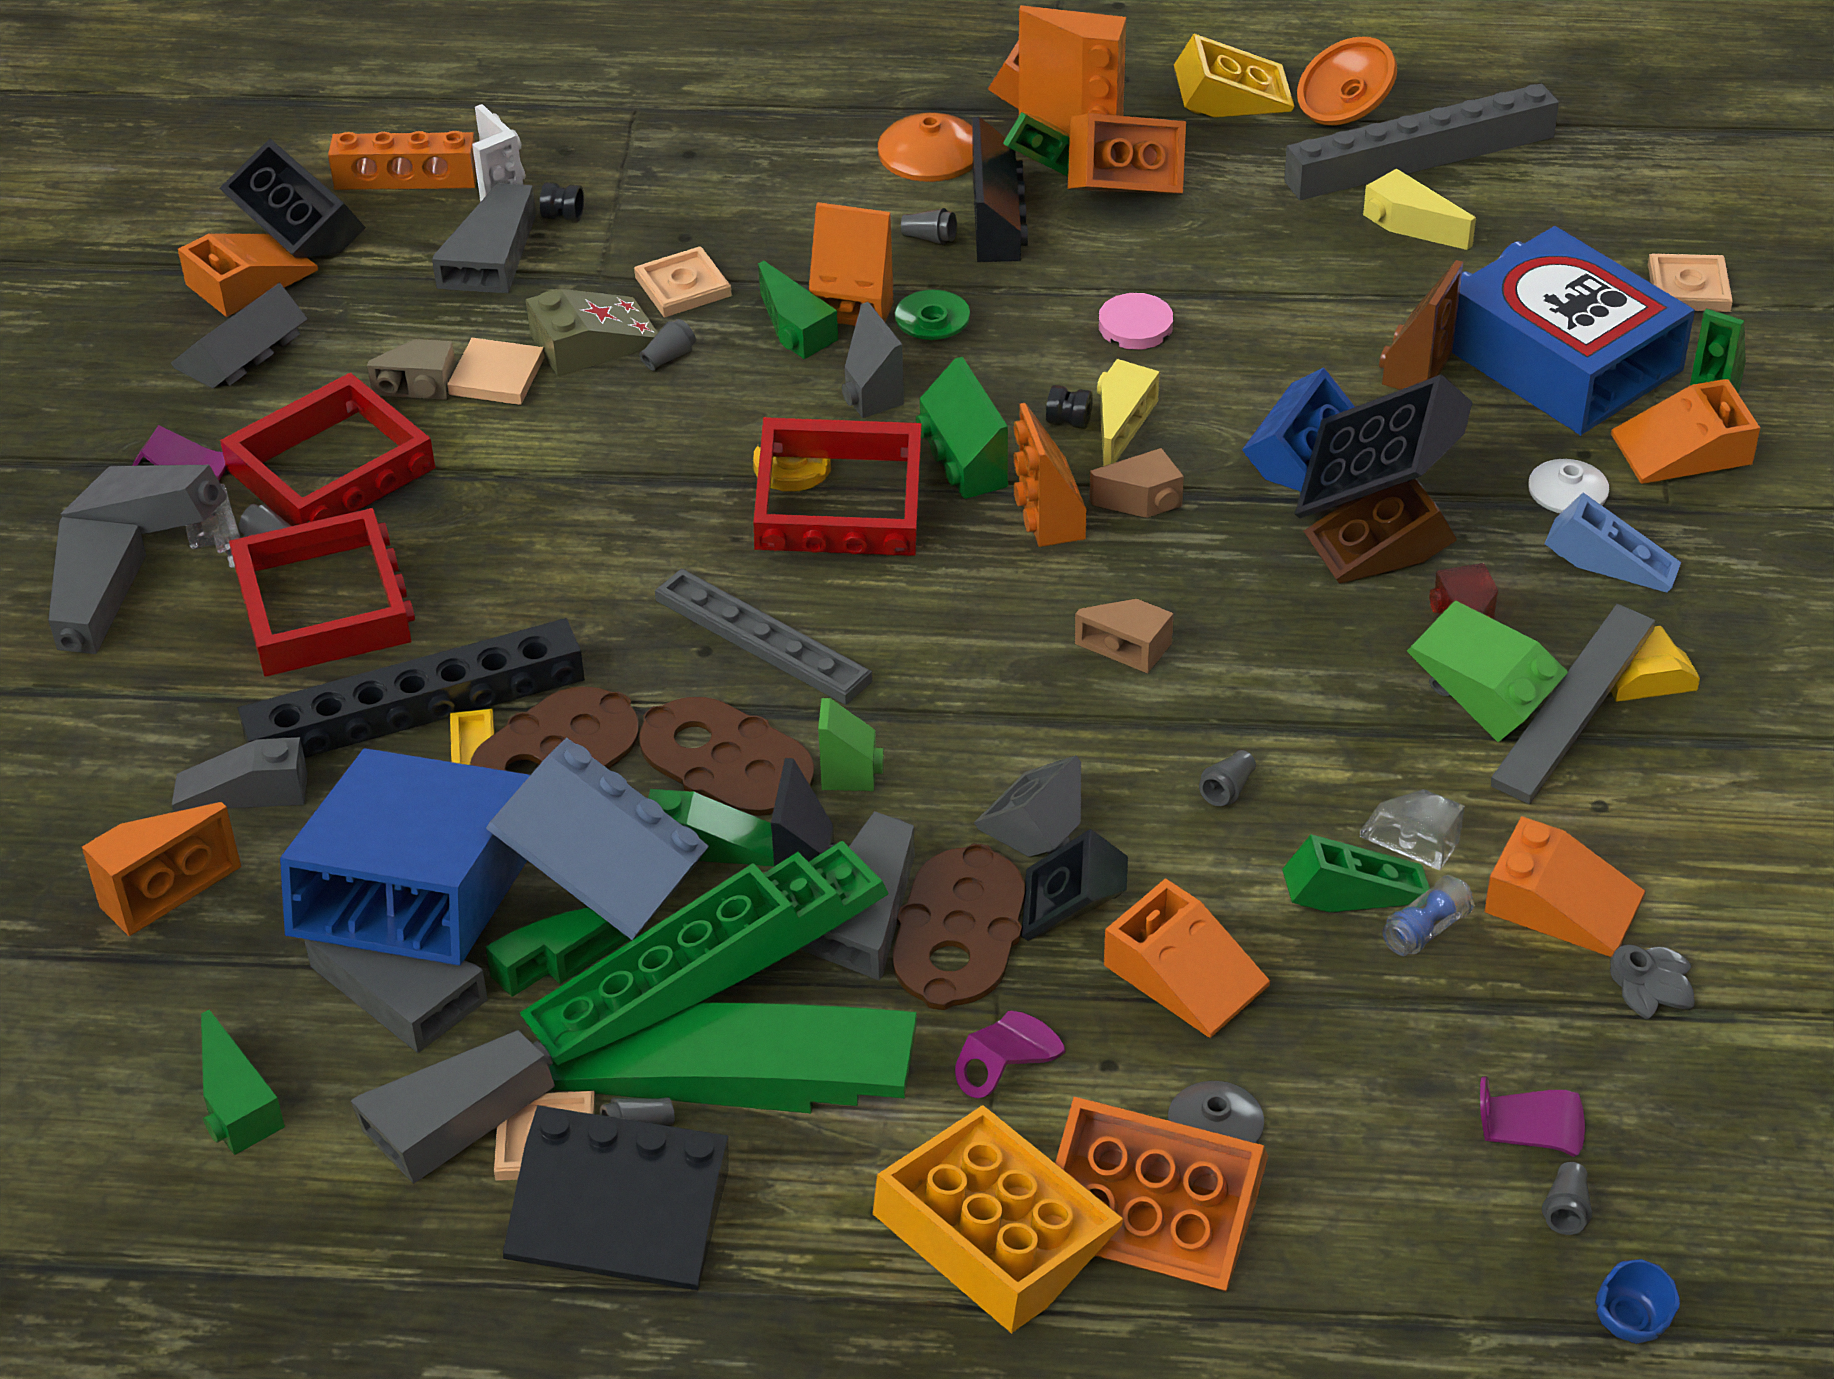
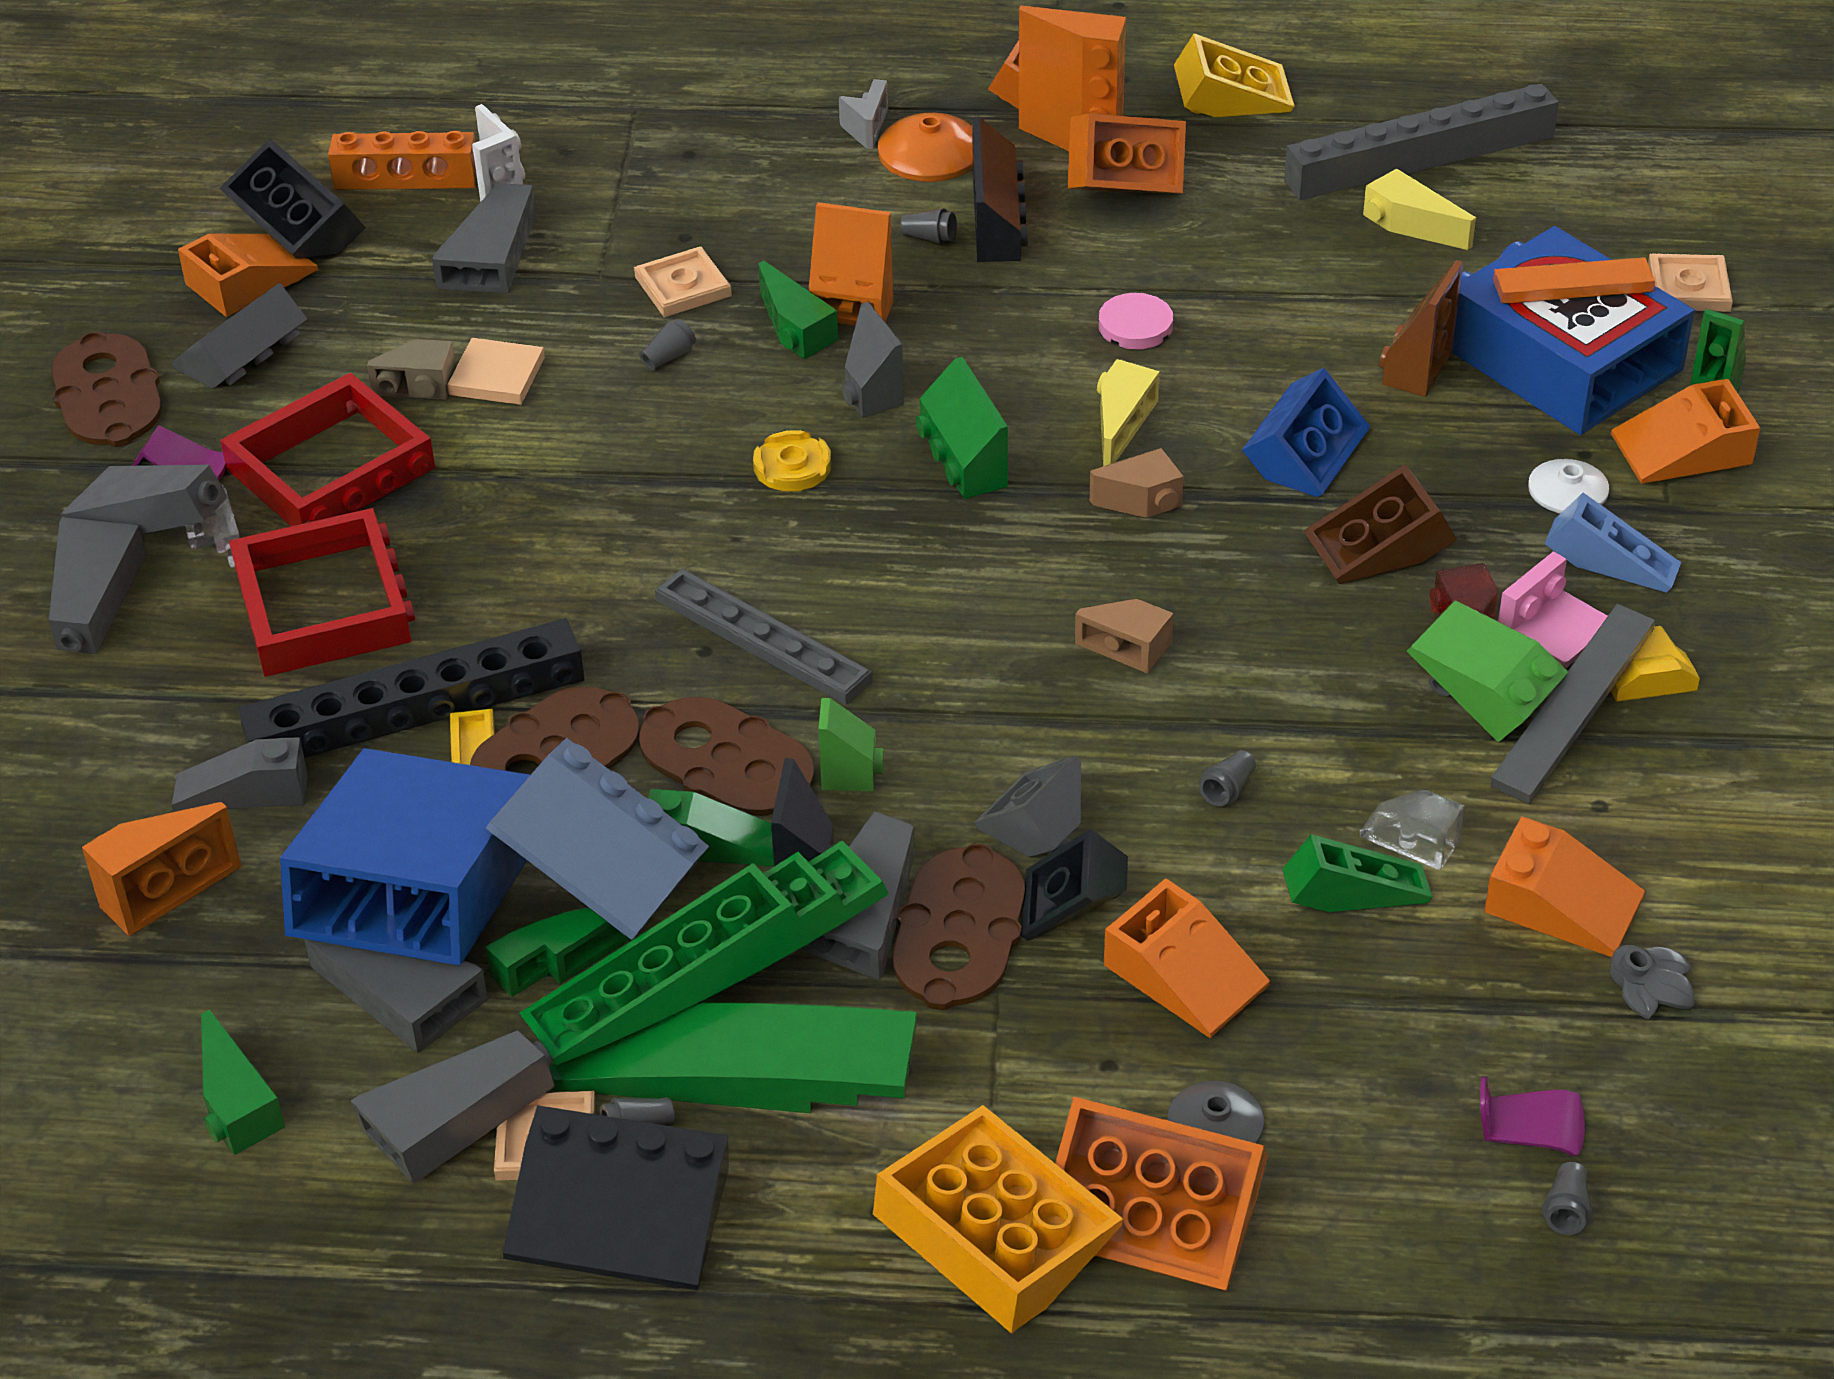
(111, 404): none -> reddish brown piece
(260, 520): dark grey cone -> none
(561, 201): black wheel -> none
(586, 328): olive slope -> none
(837, 441): red window -> none
(865, 115): none -> light grey slope
(932, 314): green dish -> none
(1011, 1040): magenta piece -> none
(1040, 142): green slope -> none
(1046, 485): orange slope -> none
(1069, 406): black wheel -> none
(1347, 81): orange dish -> none
(1382, 443): black slope -> none
(1414, 926): clear piece -> none
(1547, 613): none -> bright pink bracket
(1573, 280): none -> orange tile
(1637, 1301): blue hair -> none

